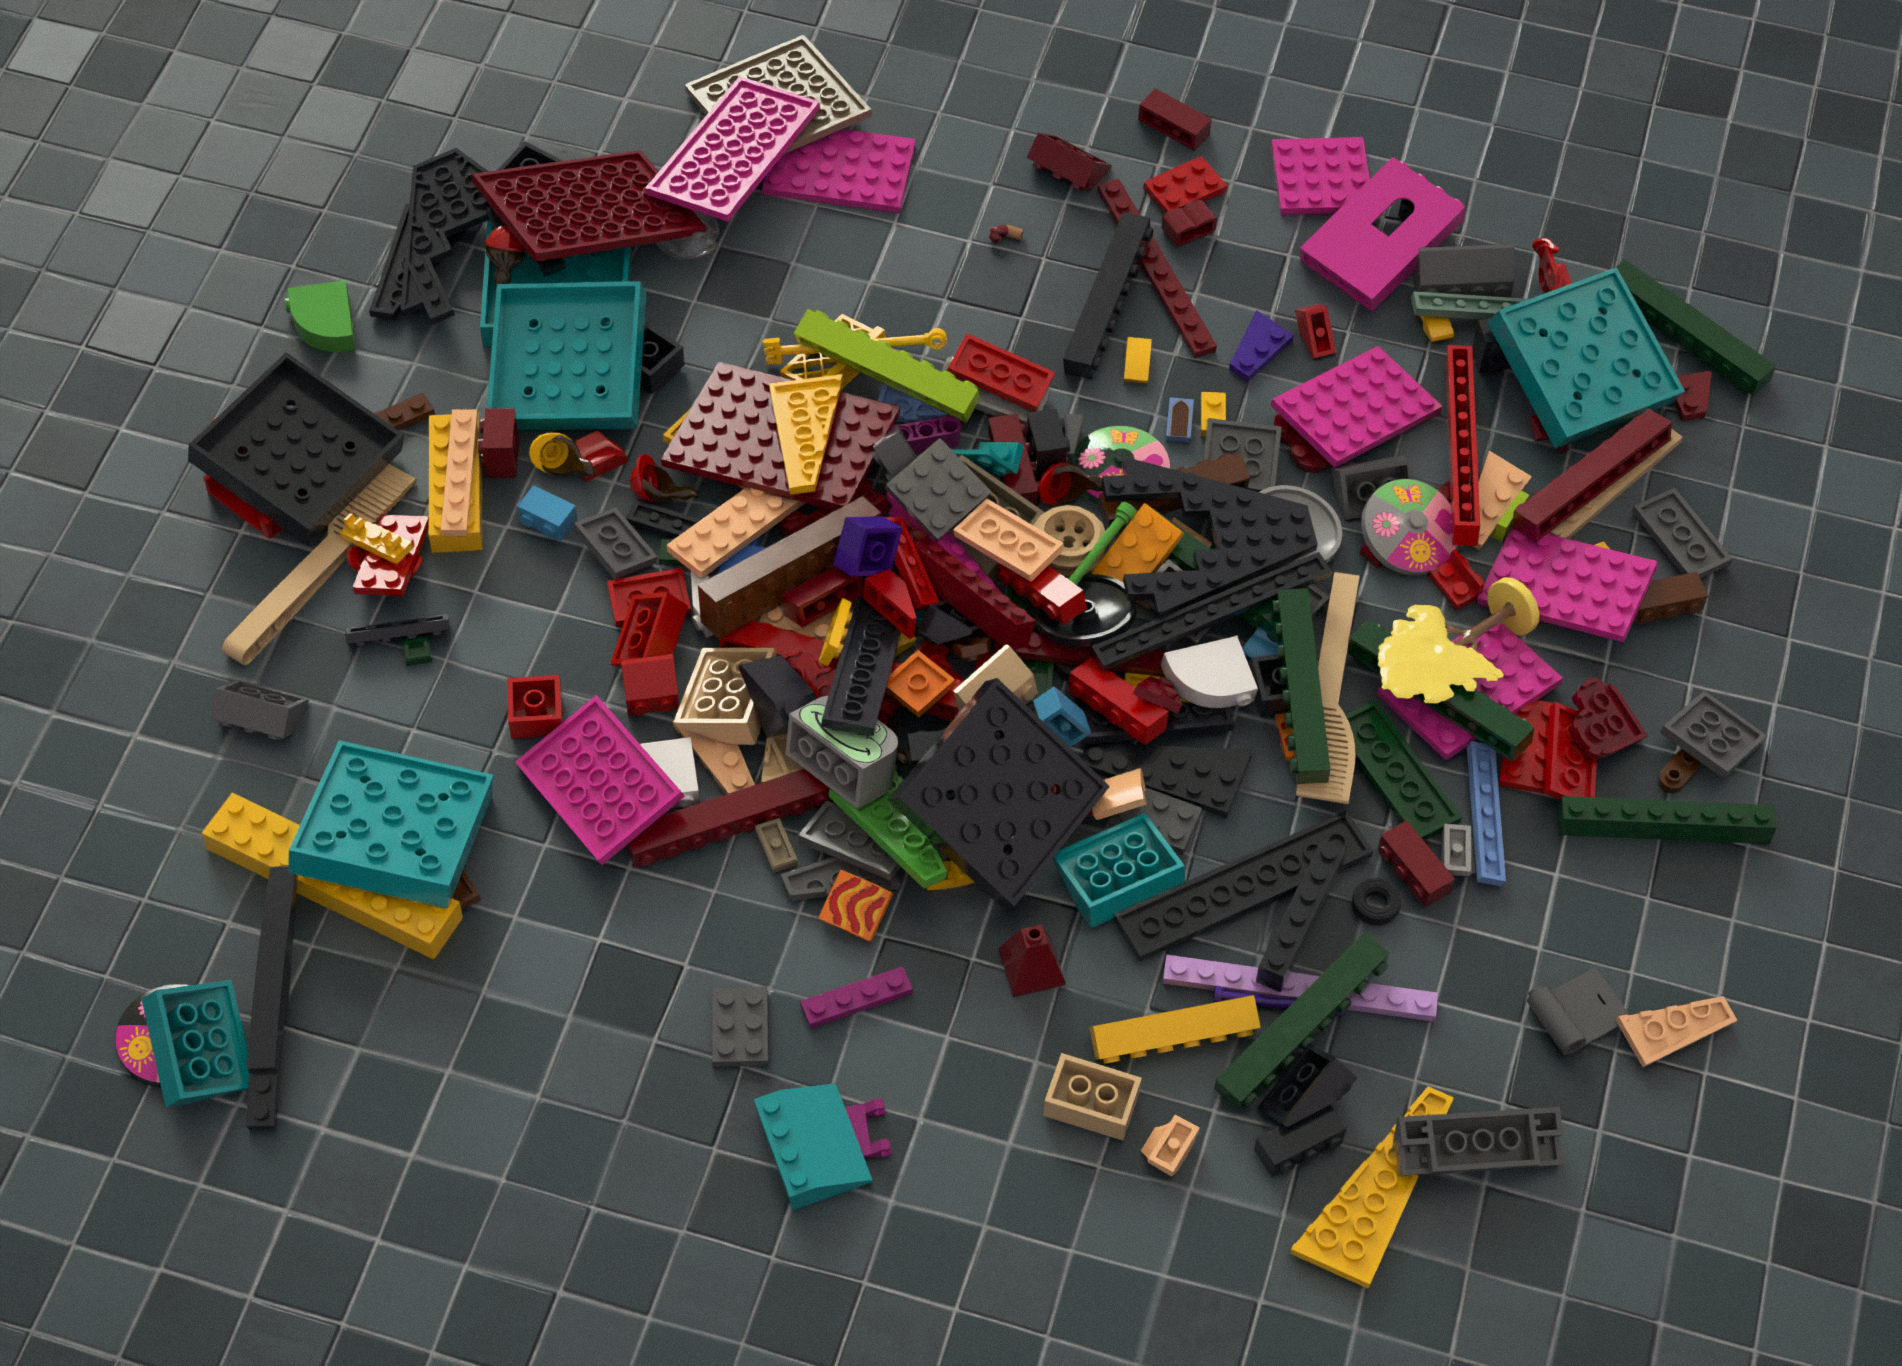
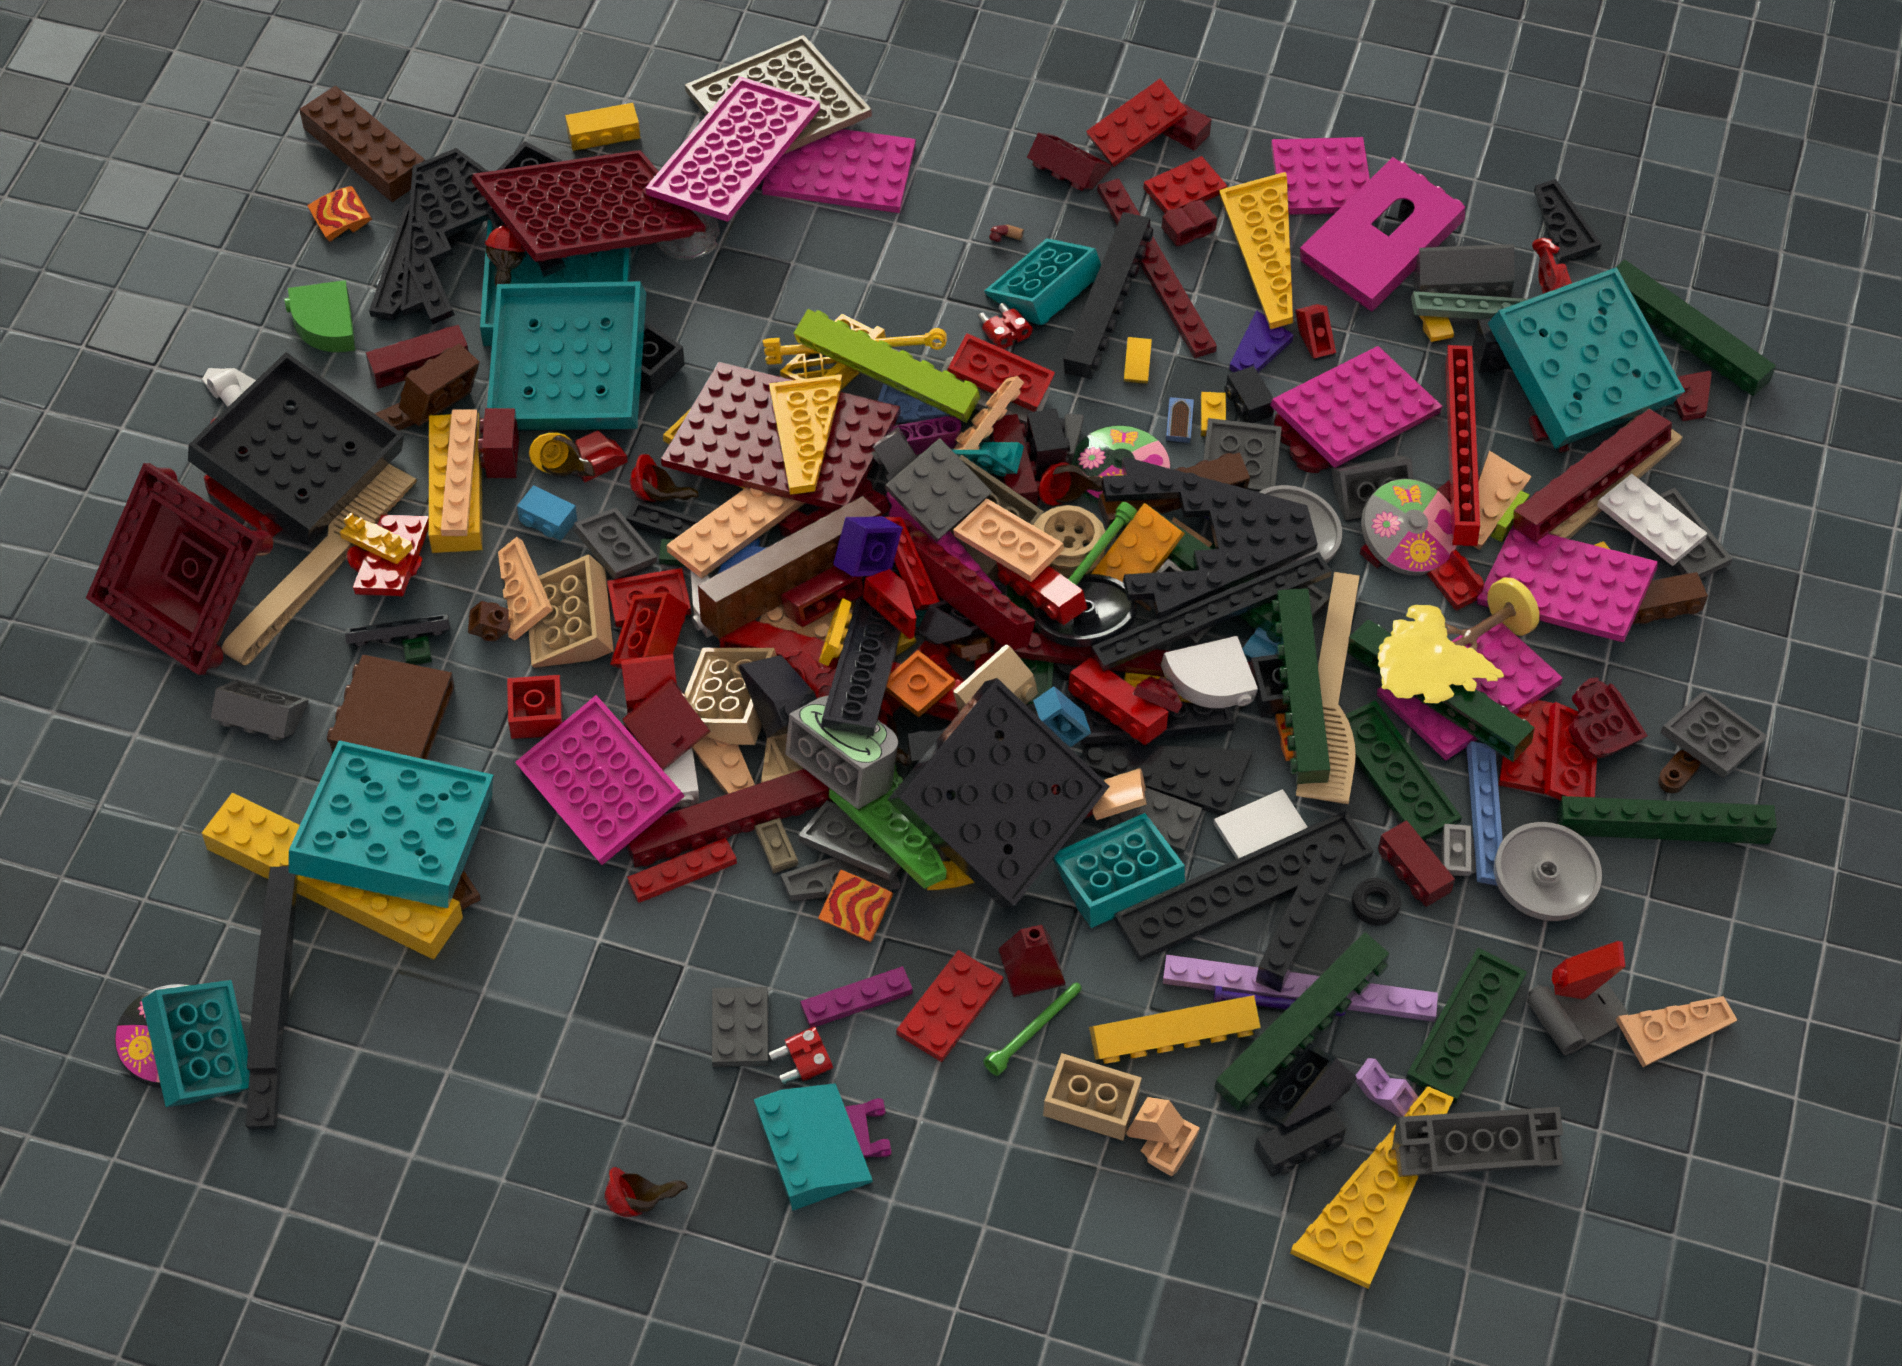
(175, 568): none -> dark red piece
(226, 383): none -> white panel
(339, 212): none -> slope
(361, 142): none -> reddish brown brick
(392, 707): none -> reddish brown brick
(394, 362): none -> dark red brick
(438, 384): none -> reddish brown brick
(488, 621): none -> reddish brown brick
(522, 590): none -> light nougat wing
(580, 617): none -> tan slope
(602, 126): none -> yellow brick
(632, 1194): none -> piece
(666, 724): none -> dark red door
(682, 870): none -> red plate
(807, 1053): none -> red piece
(949, 1006): none -> red plate
(987, 417): none -> light nougat wing
(997, 1061): none -> bright green piece
(1005, 329): none -> red piece
(1046, 279): none -> teal slope
(1136, 122): none -> red plate
(1156, 1121): none -> light nougat slope
(1249, 395): none -> black brick
(1259, 824): none -> white tile
(1261, 228): none -> yellow wing
(1387, 1092): none -> lavender slope
(1466, 1024): none -> dark green plate
(1547, 871): none -> light grey dish
(1564, 222): none -> black wing
(1588, 971): none -> red slope
(1652, 519): none -> white plate

